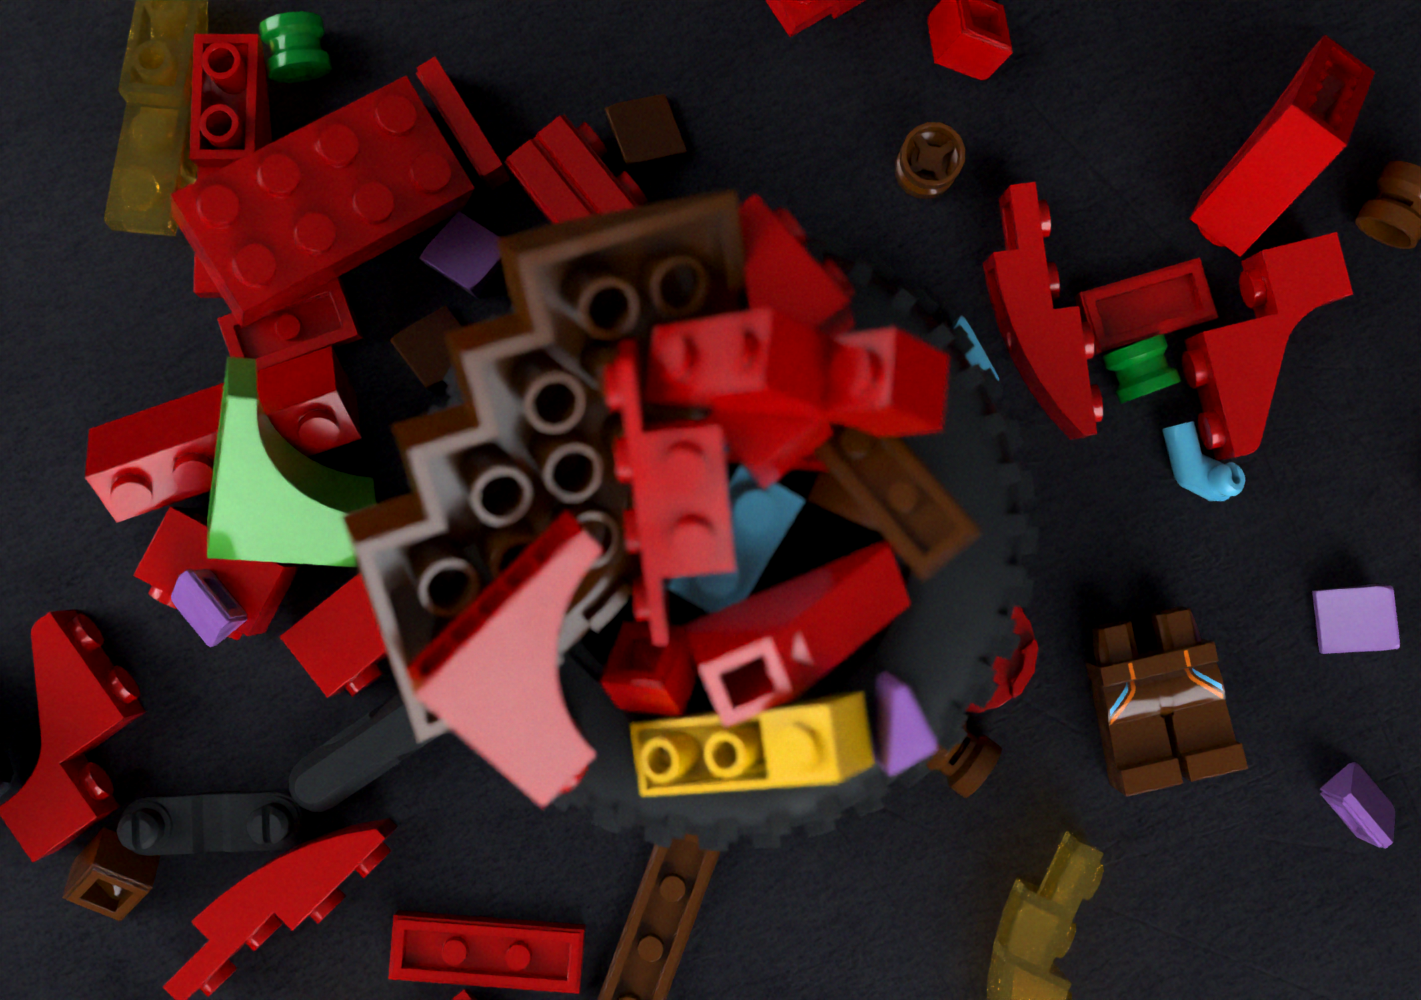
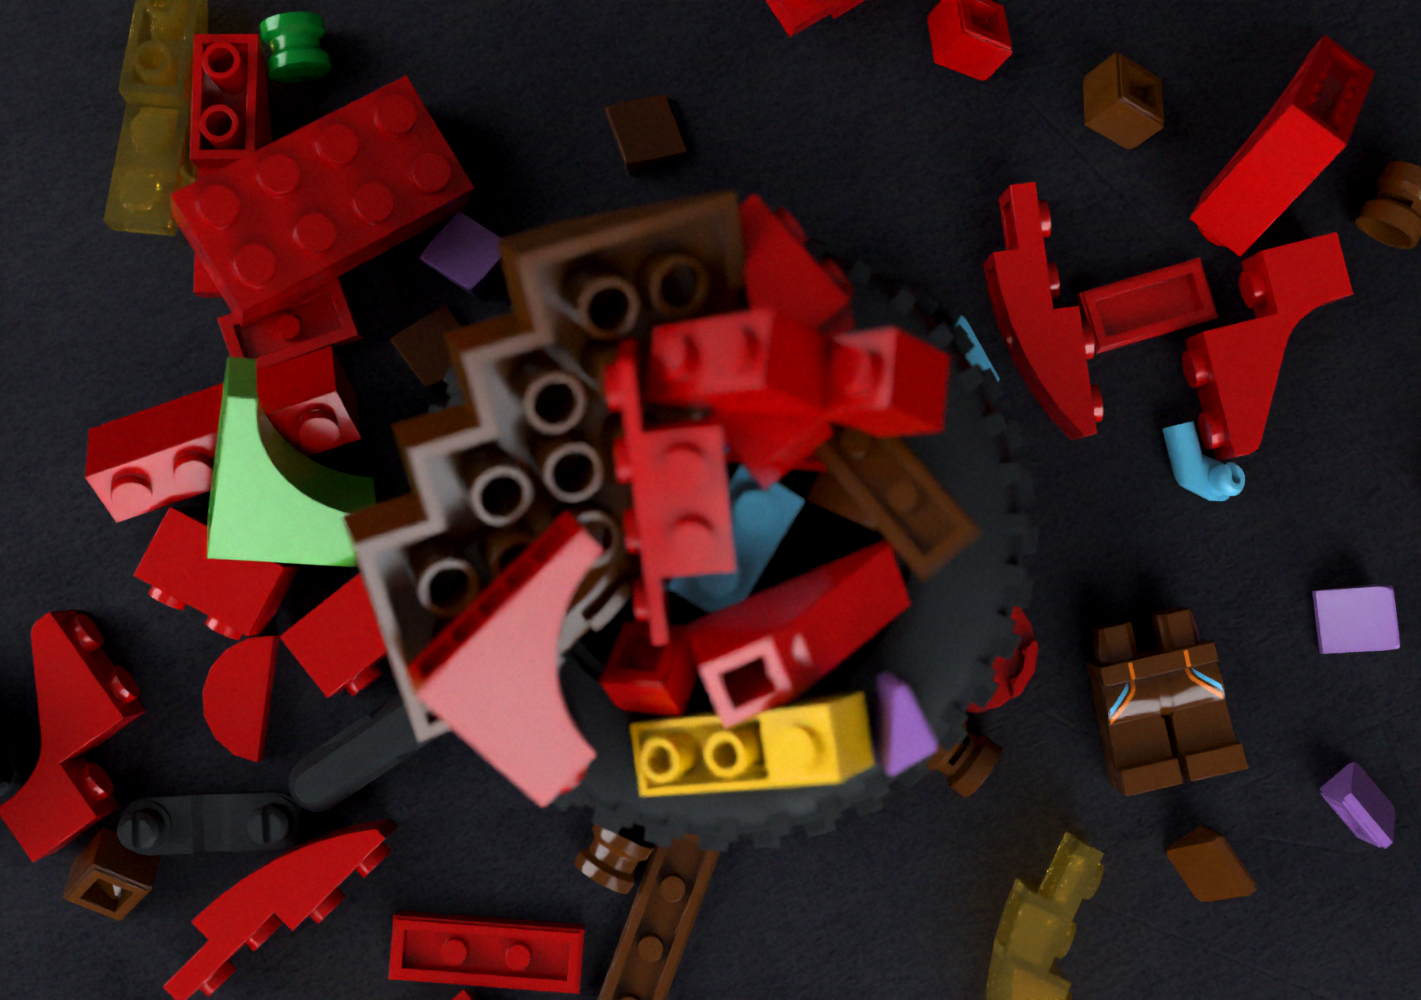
(207, 605): medium lavender slope -> none
(240, 695): none -> red tile
(462, 123): red tile -> none
(566, 173): red brick -> none
(613, 857): none -> reddish brown wheel
(938, 151): reddish brown wheel -> none
(1123, 101): none -> reddish brown slope
(1141, 368): green wheel -> none
(1210, 866): none -> reddish brown slope

